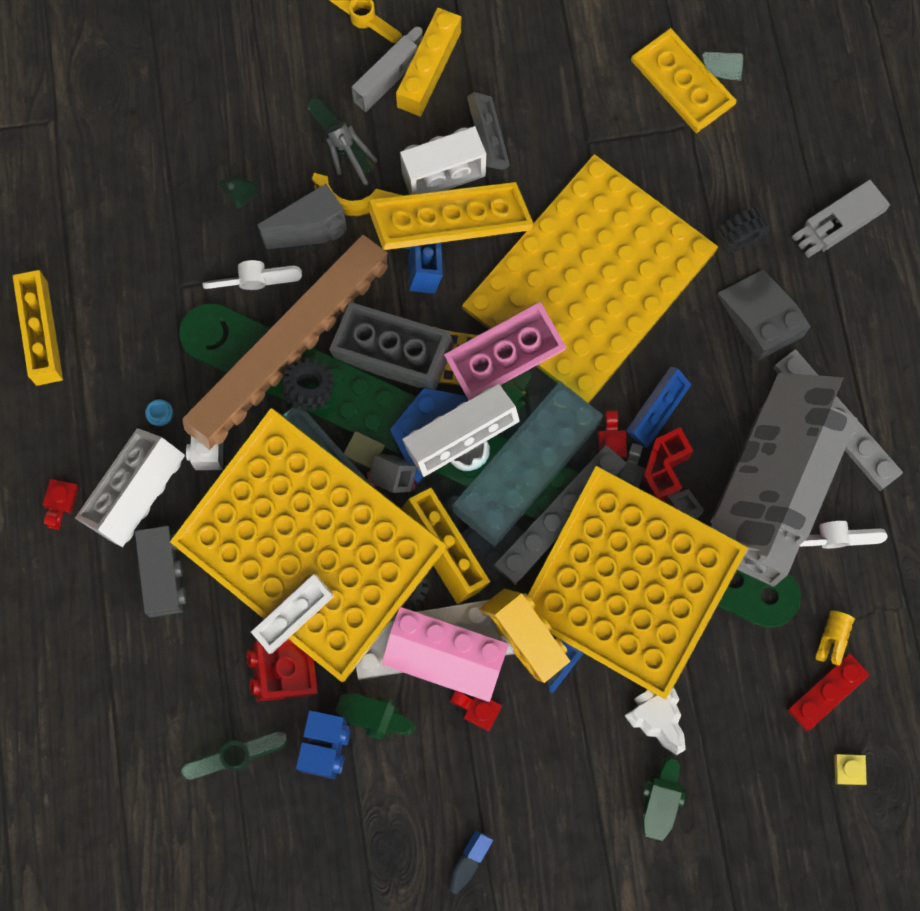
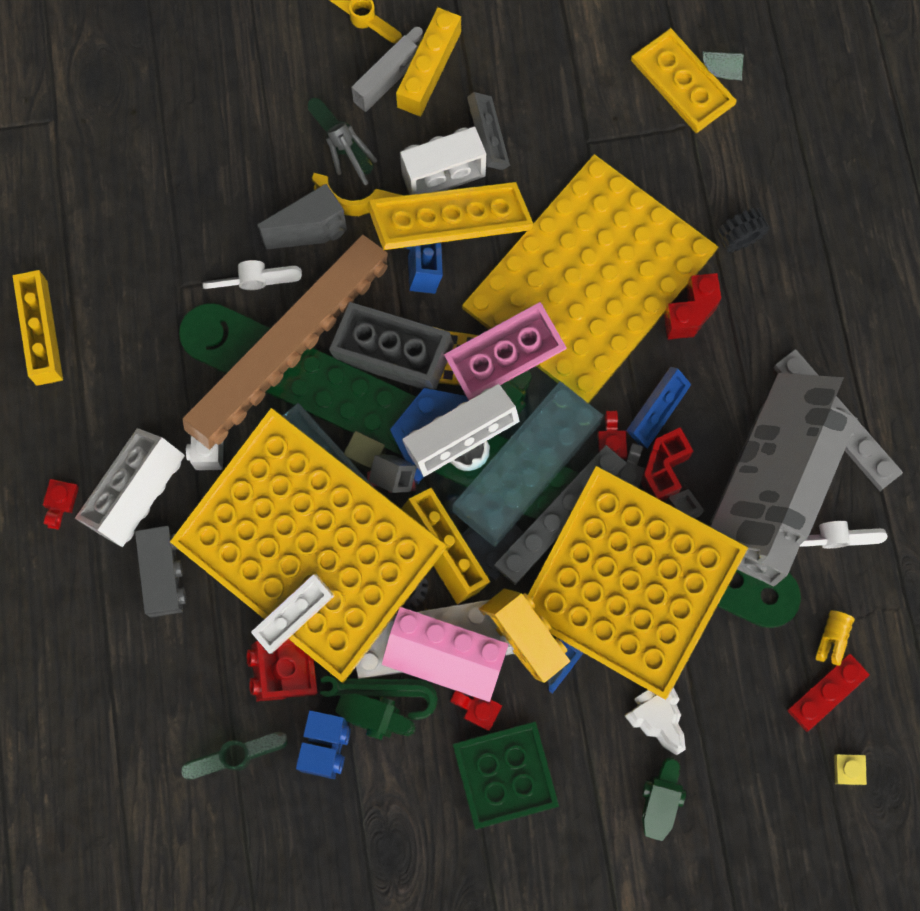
(159, 412): dark azure plate -> none
(238, 190): clear green brick -> none
(307, 397): black tyre -> none
(385, 688): none -> dark green piece
(469, 861): piece -> none
(505, 775): none -> dark green plate
(687, 318): none -> red brick
(764, 314): dark grey slope -> none
(851, 211): light grey hinge -> none

